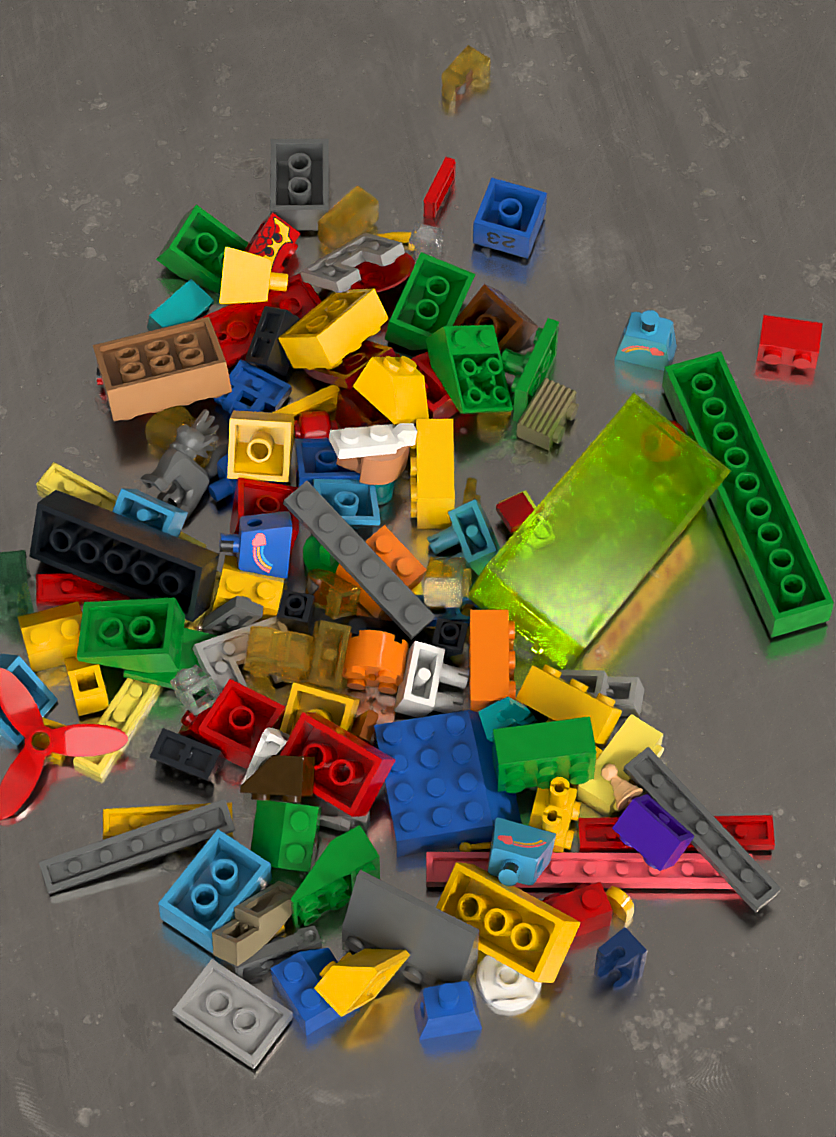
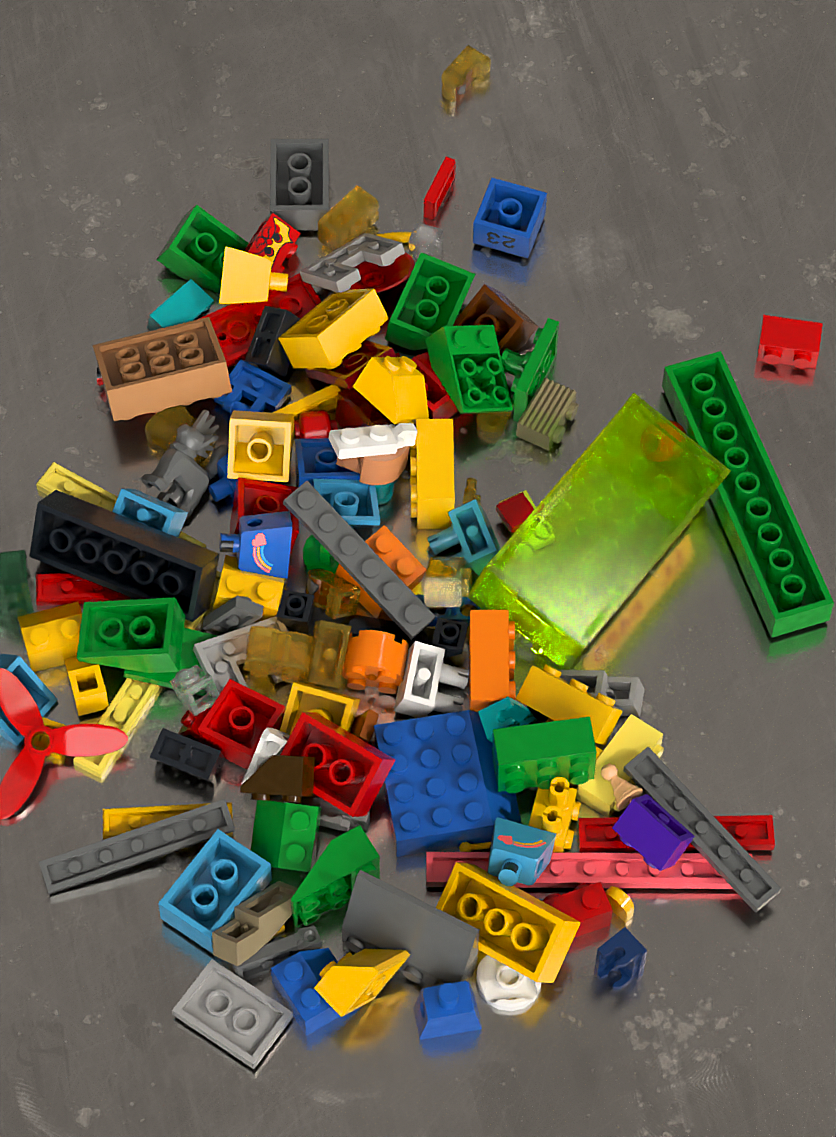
(647, 340): dark azure torso -> none

